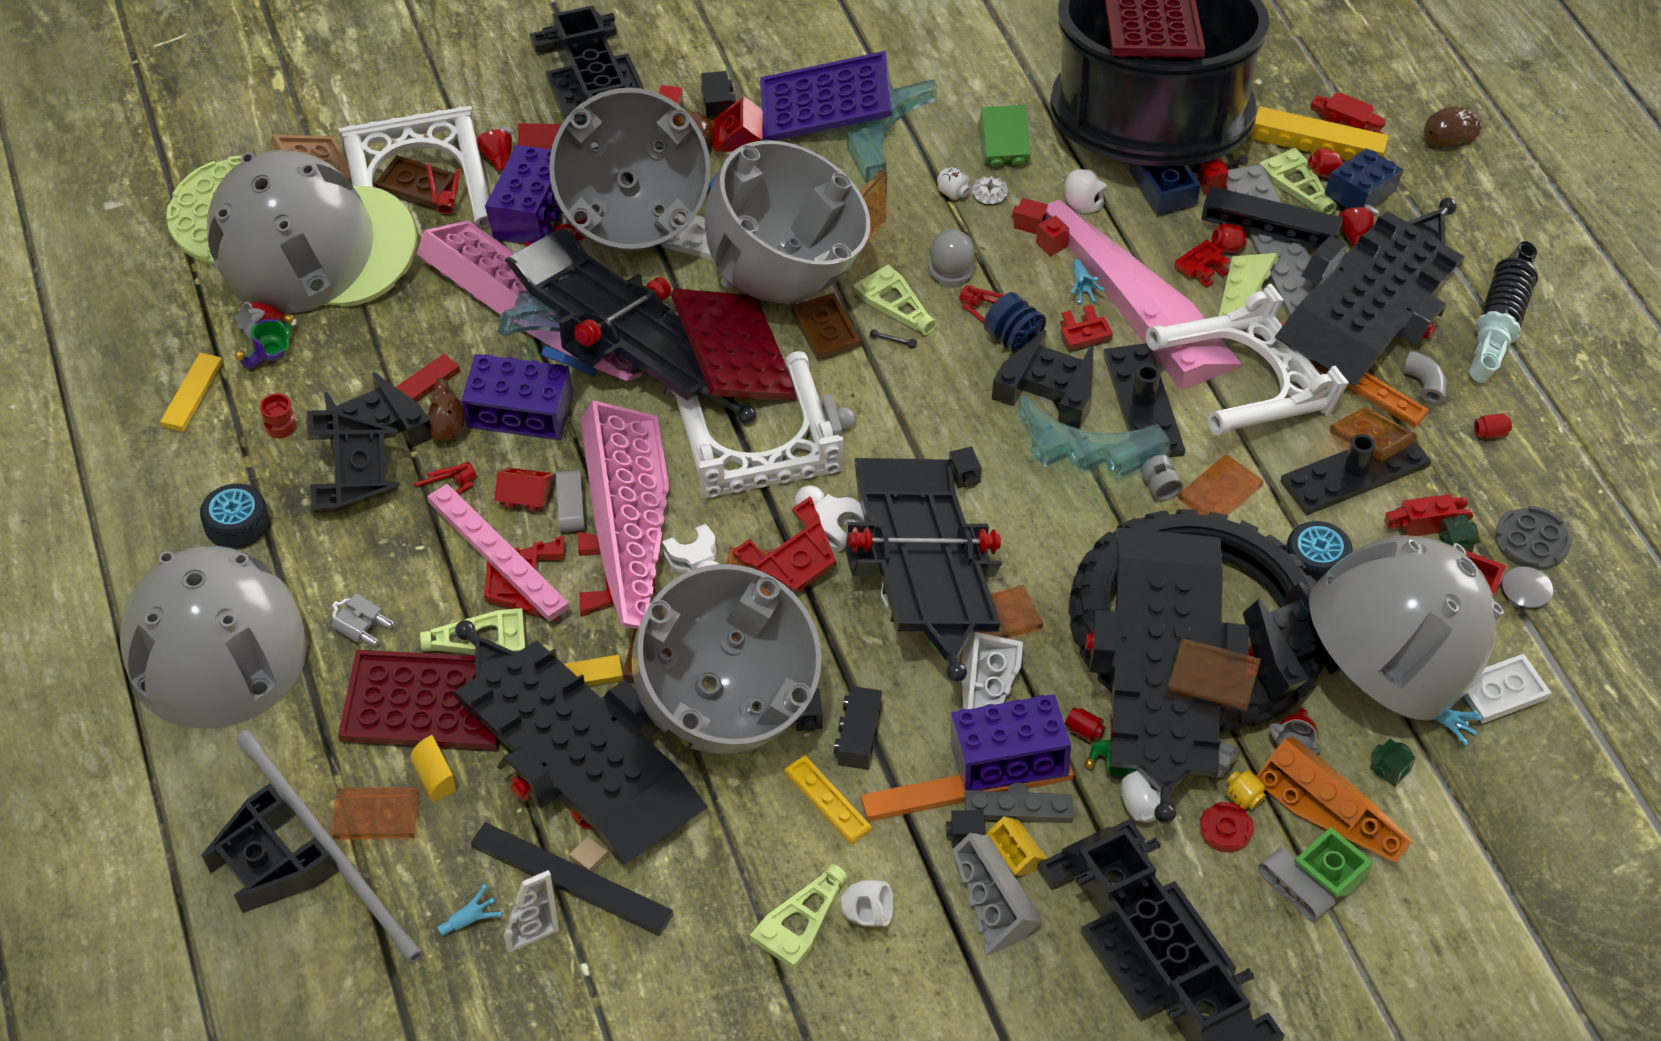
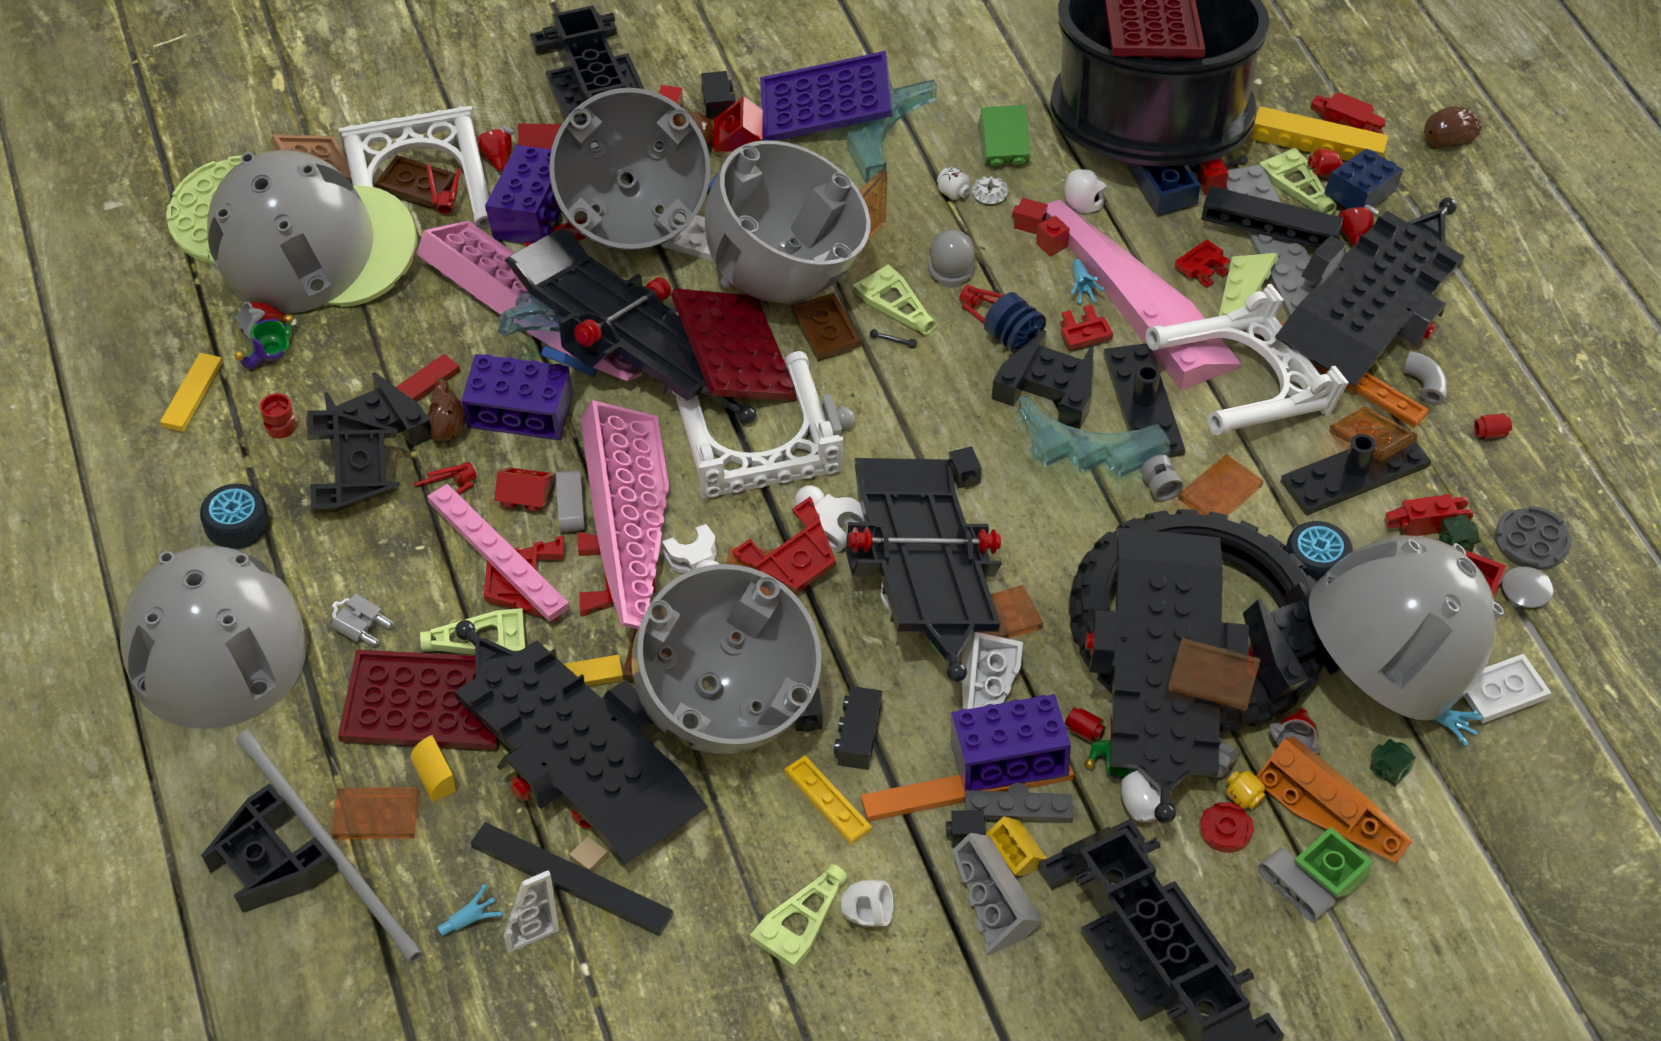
(1229, 238): red head -> none
(1504, 309): piece -> none

